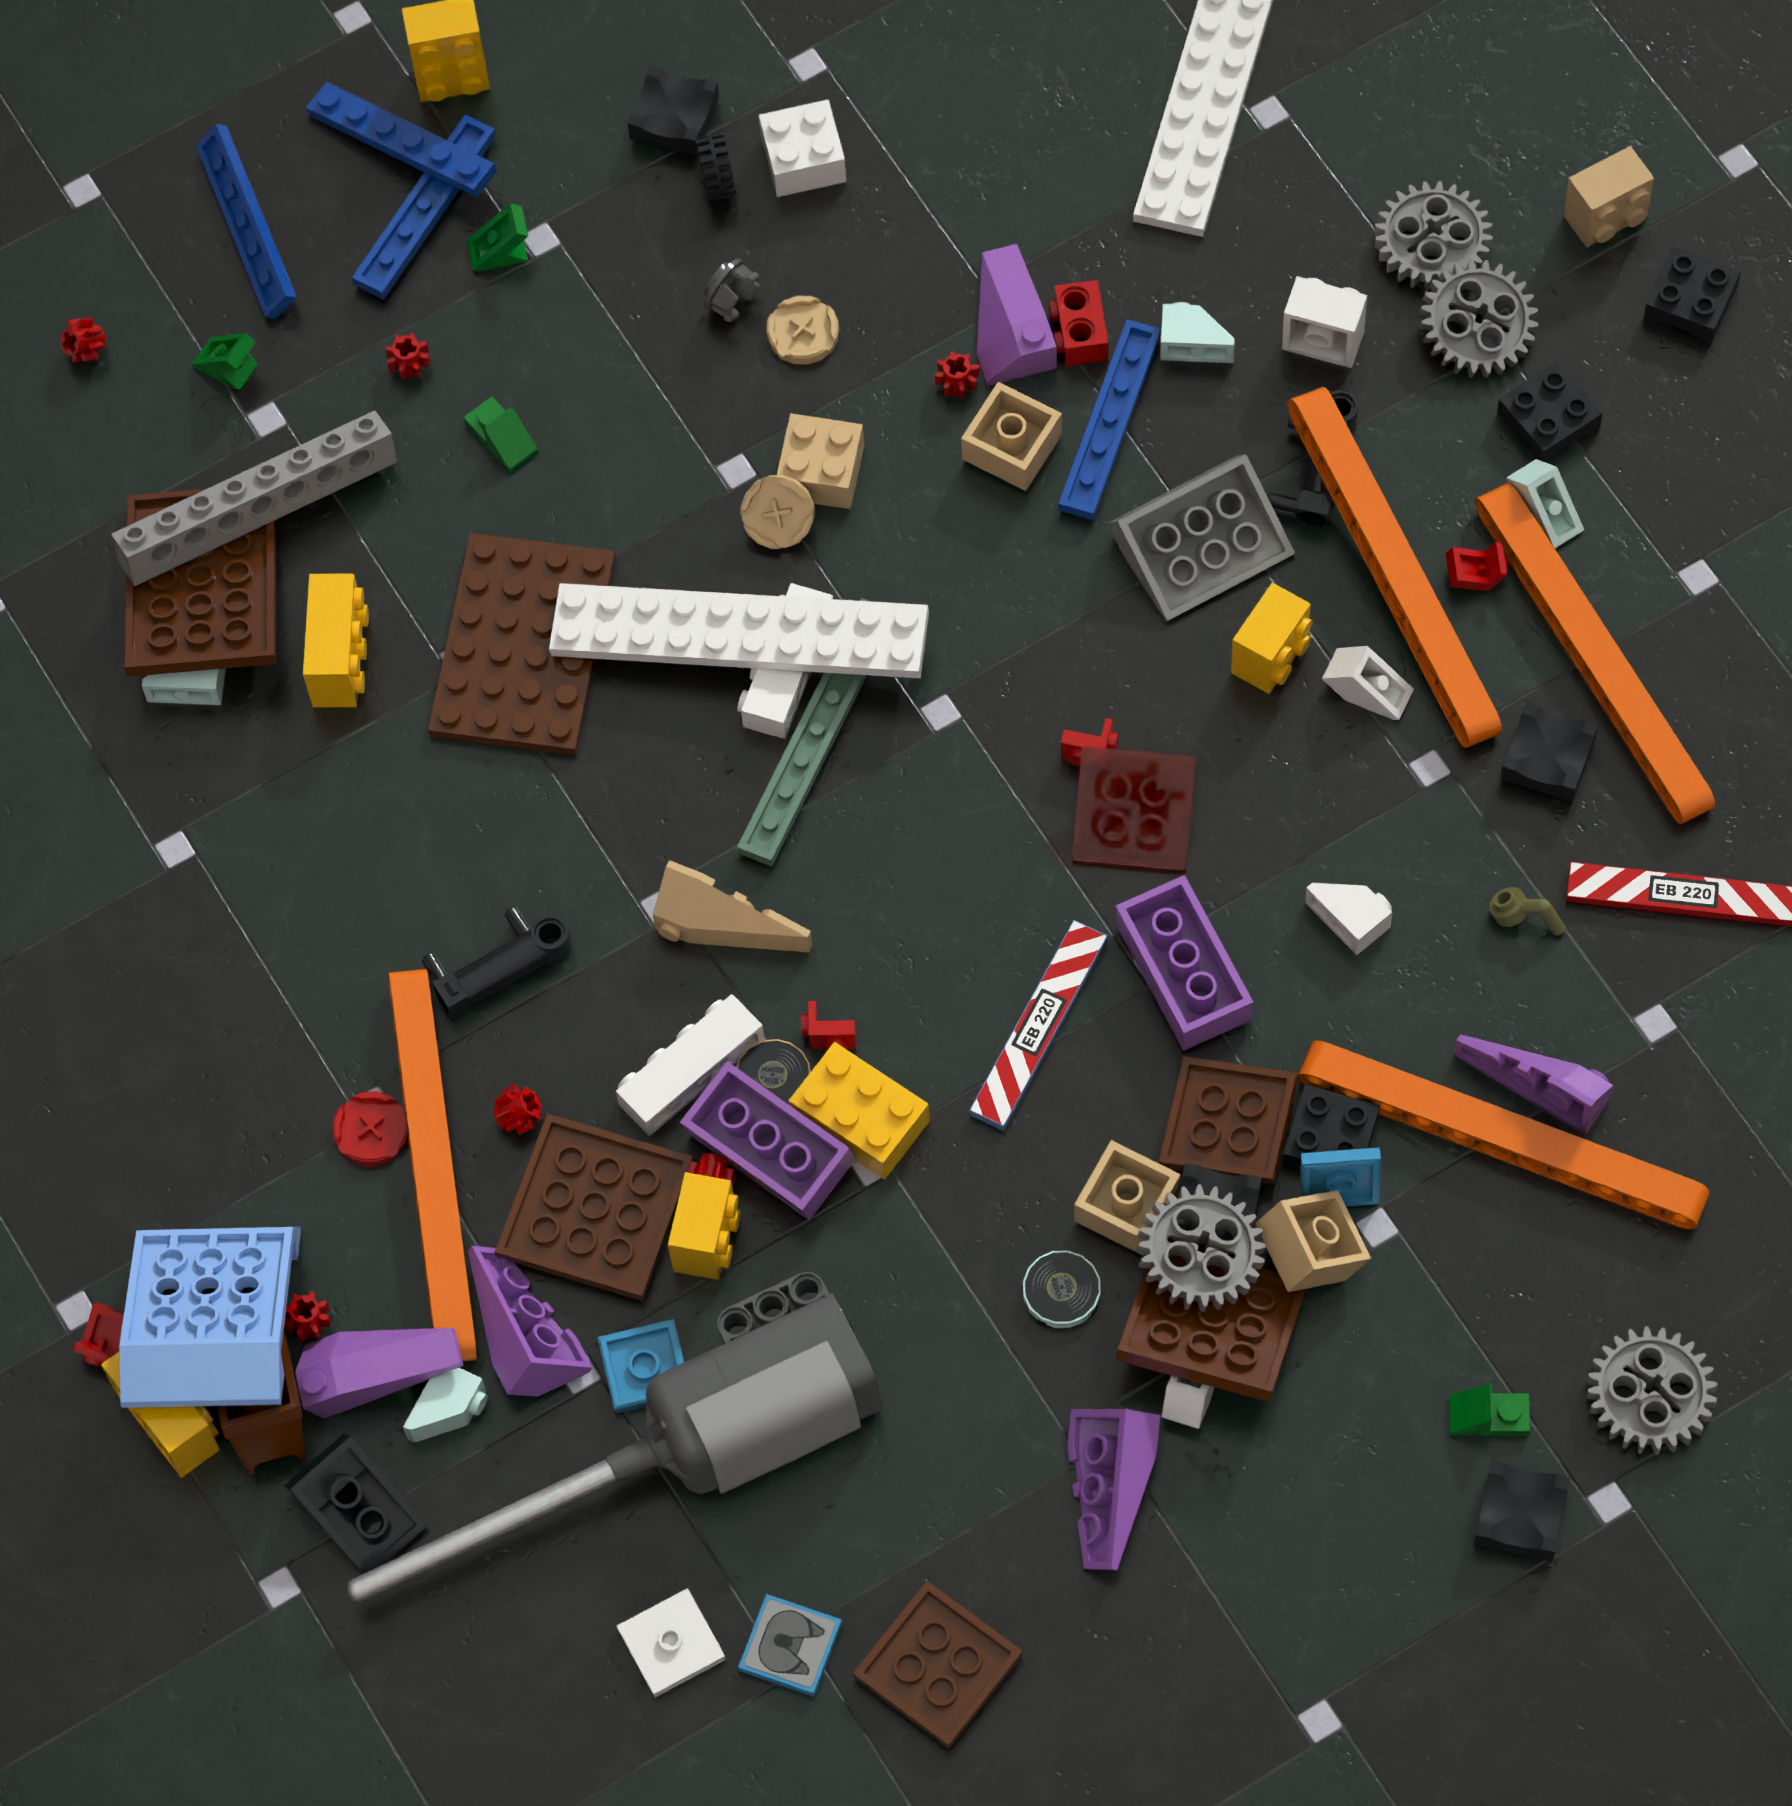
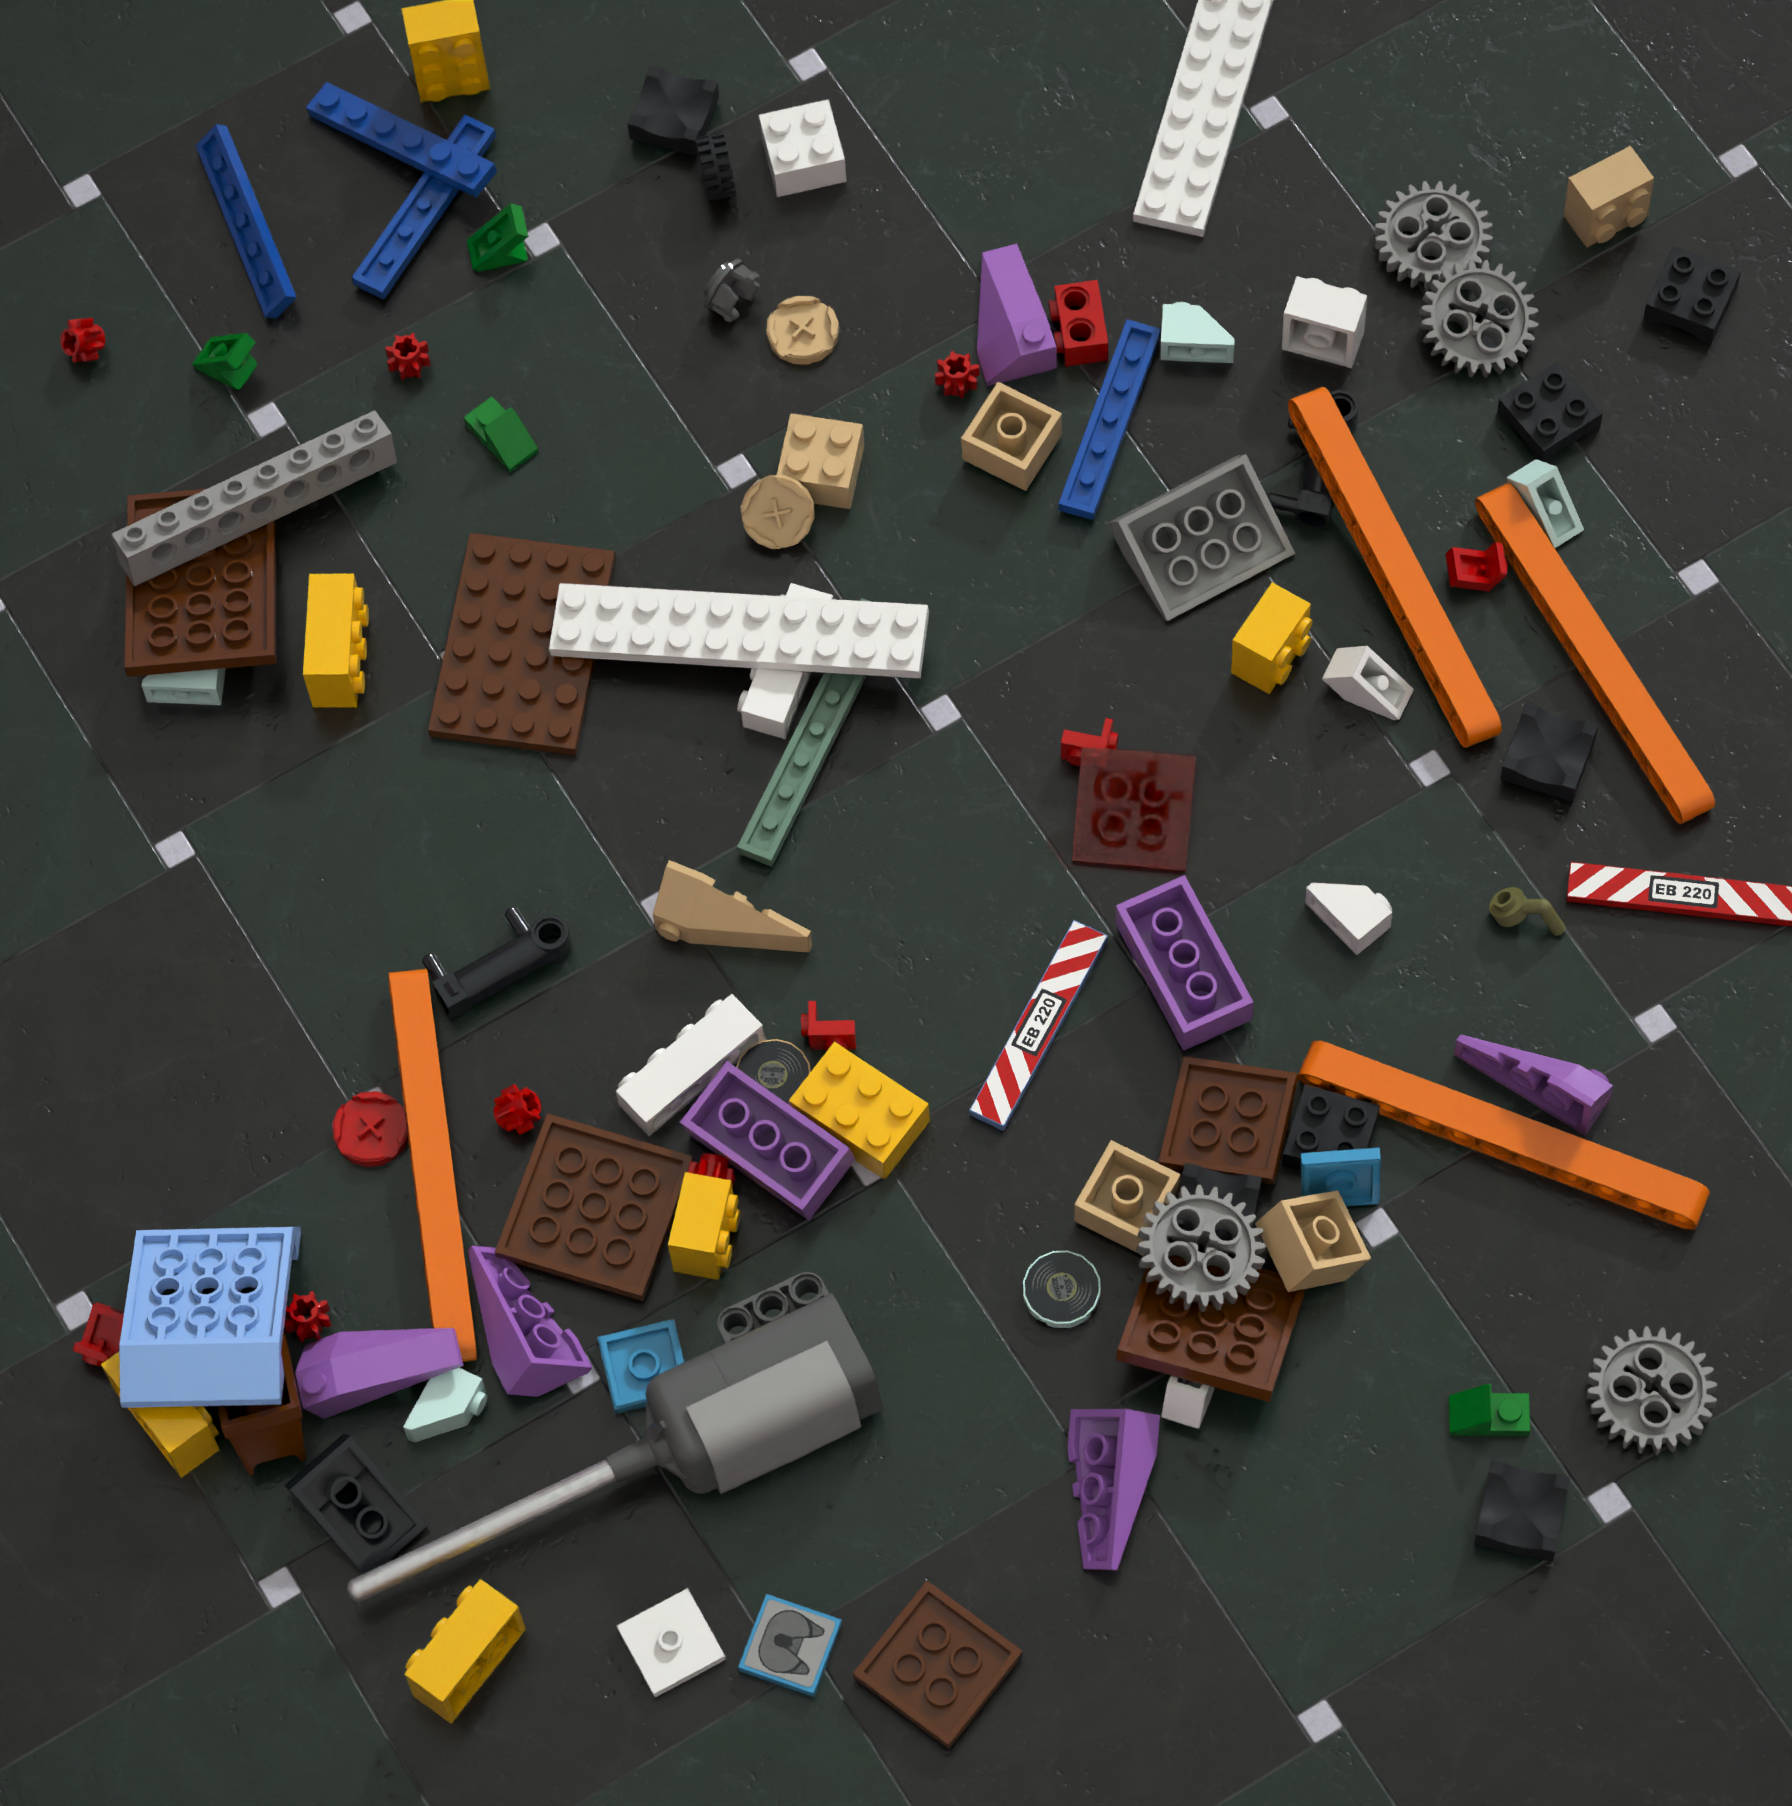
(464, 1650): none -> yellow brick

